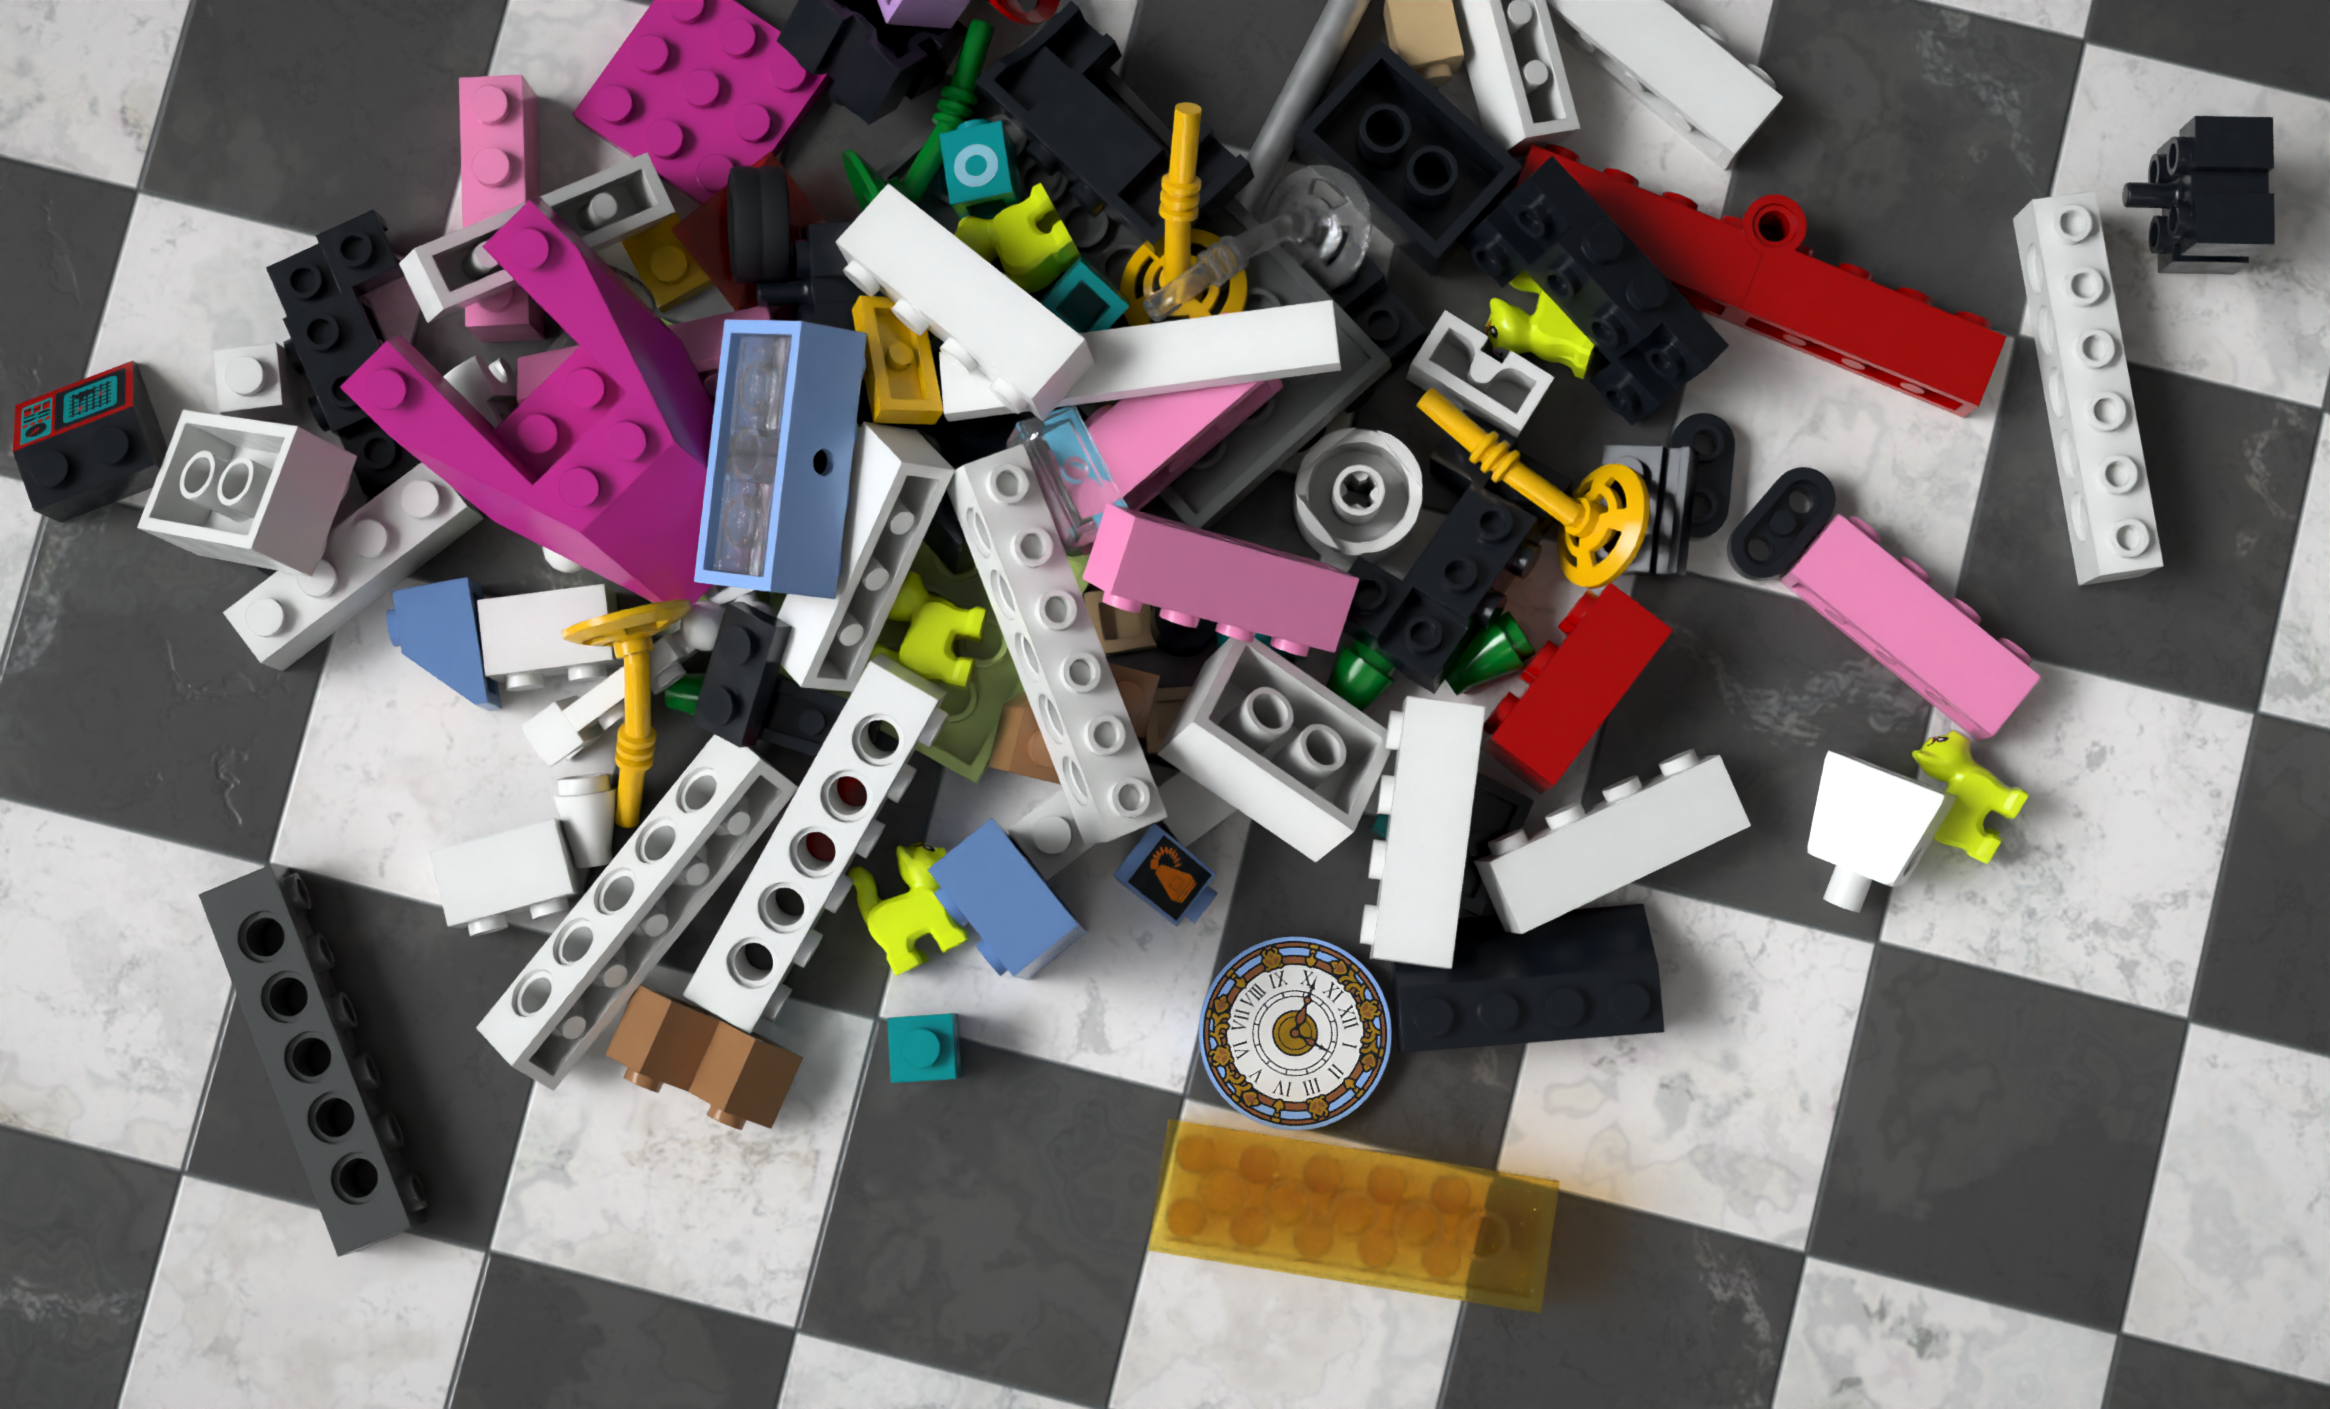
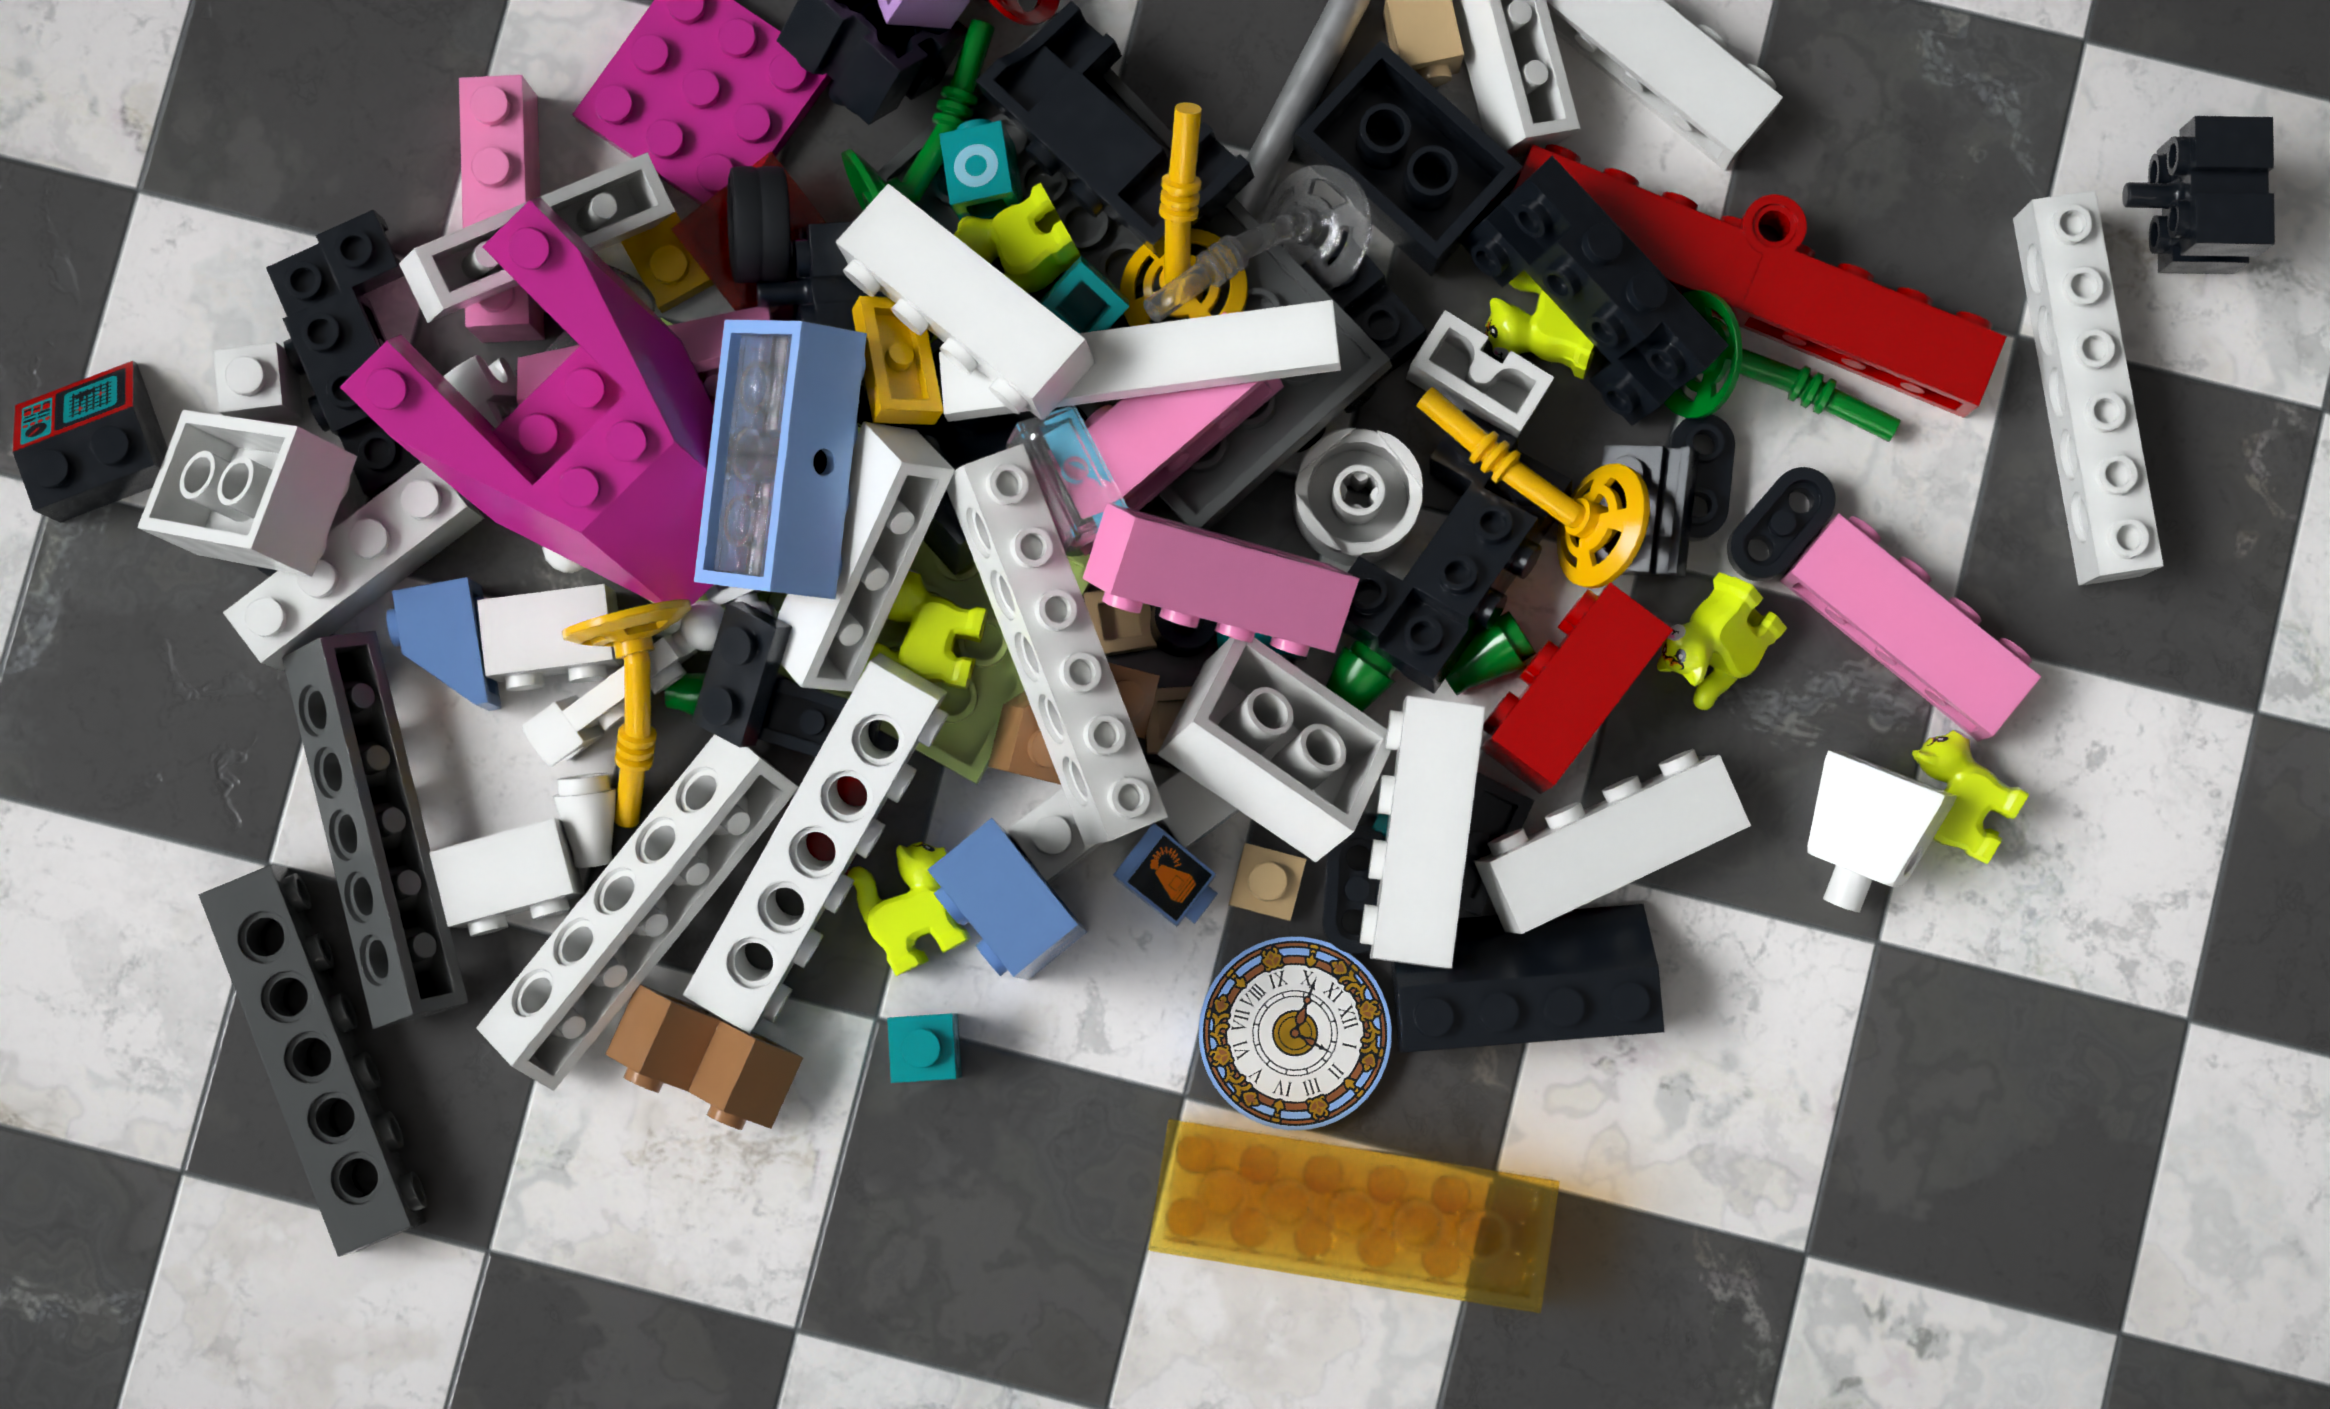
(374, 828): none -> dark grey brick
(1267, 882): none -> tan plate
(1348, 890): none -> black plate
(1722, 634): none -> neon yellow animal
(1768, 371): none -> green dish

